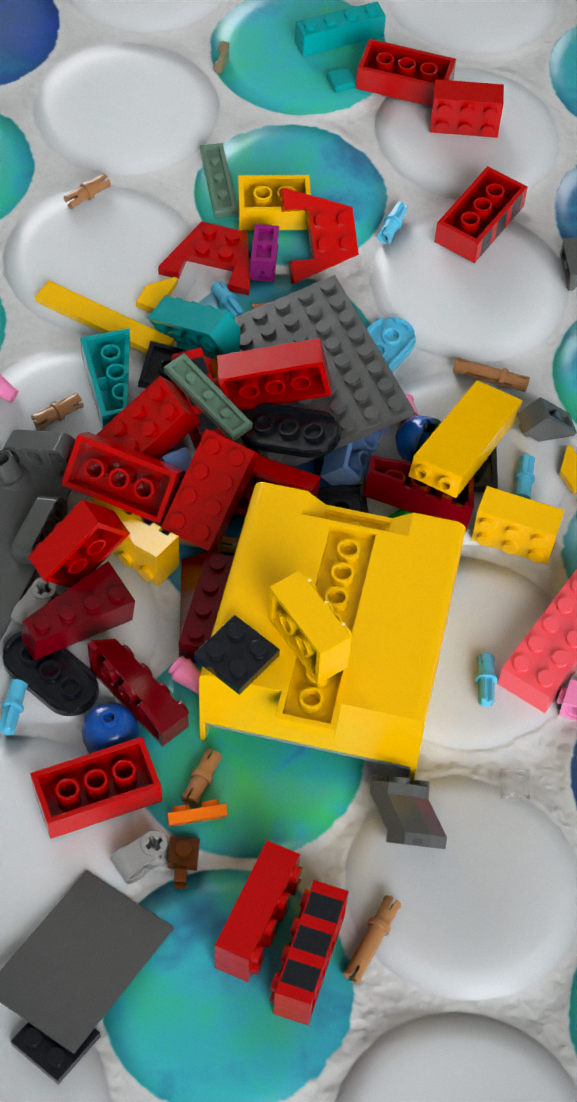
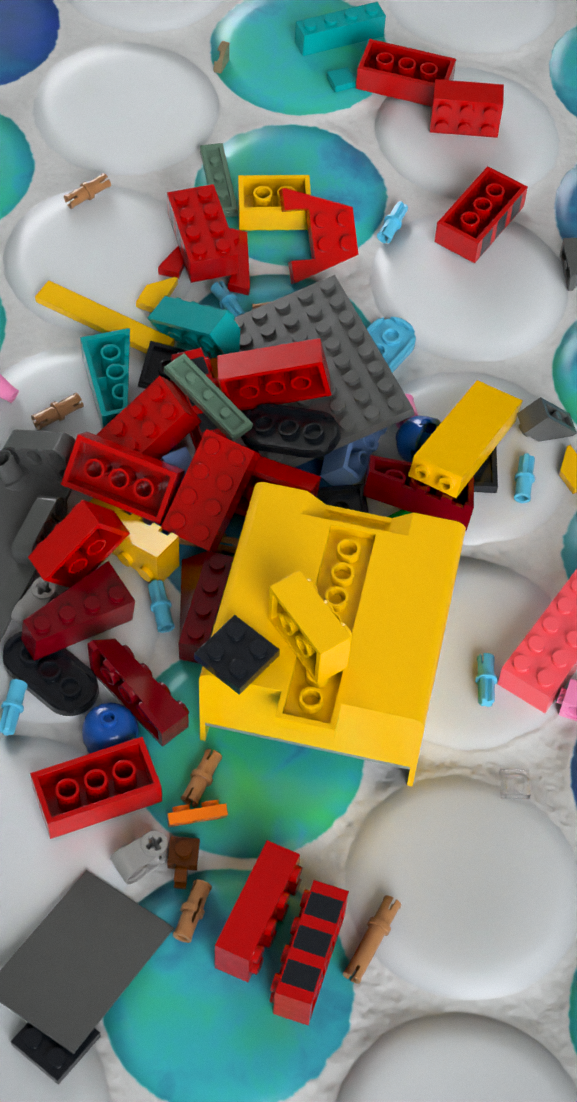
(160, 606): none -> medium azure axle
(185, 673): bright pink cone -> none
(192, 911): none -> medium nougat pin
(202, 233): none -> red brick
(264, 253): magenta hinge -> none
(407, 812): dark grey brick -> none
(501, 377): medium nougat pin -> none
(517, 525): yellow brick -> none

